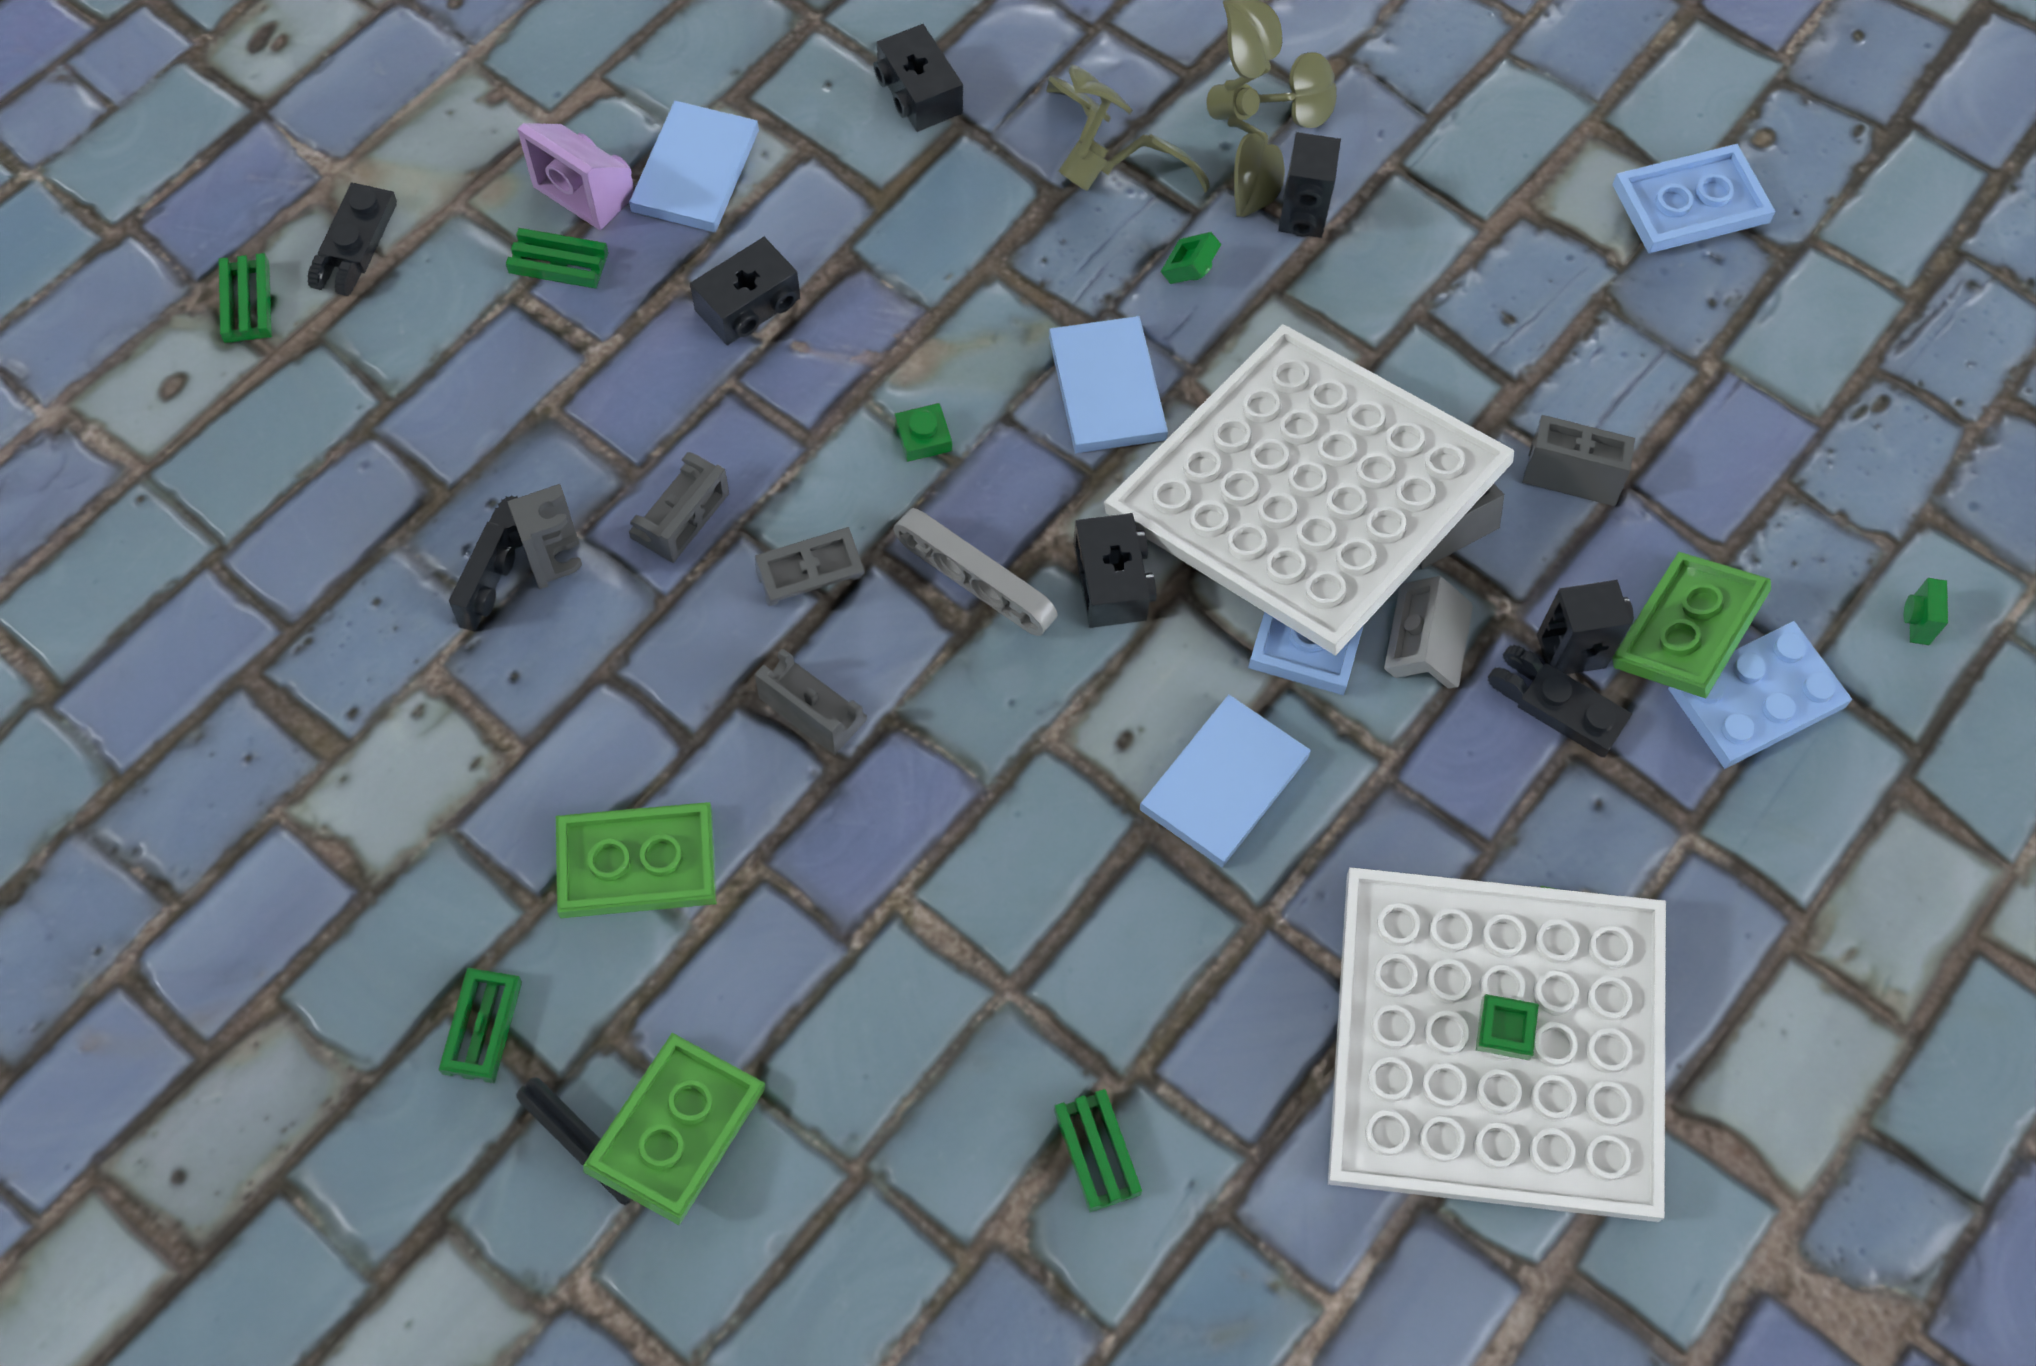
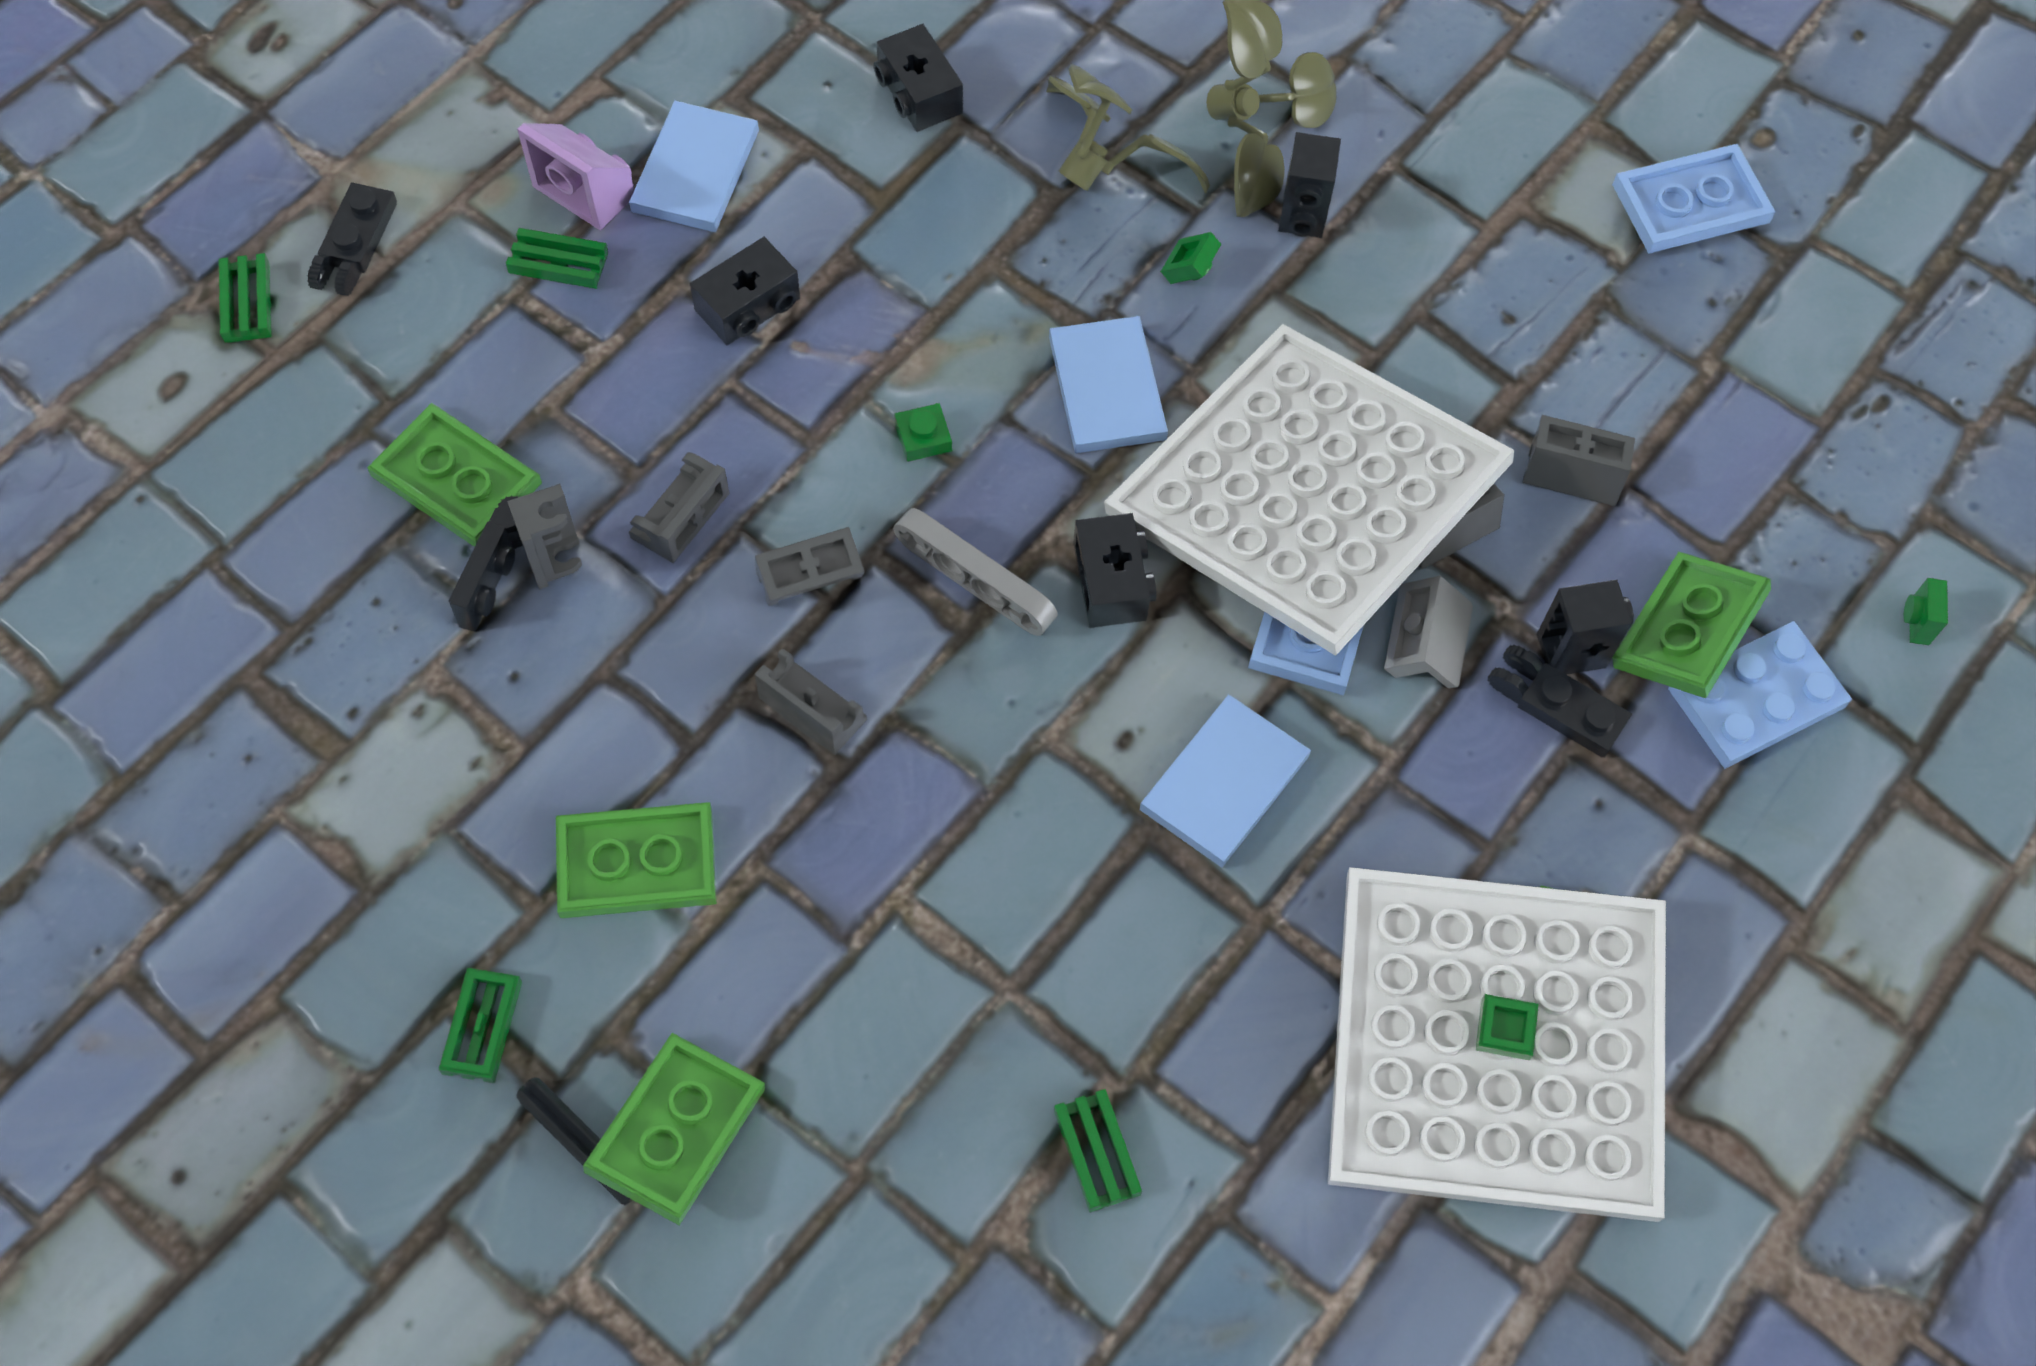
(451, 472): none -> bright green tile

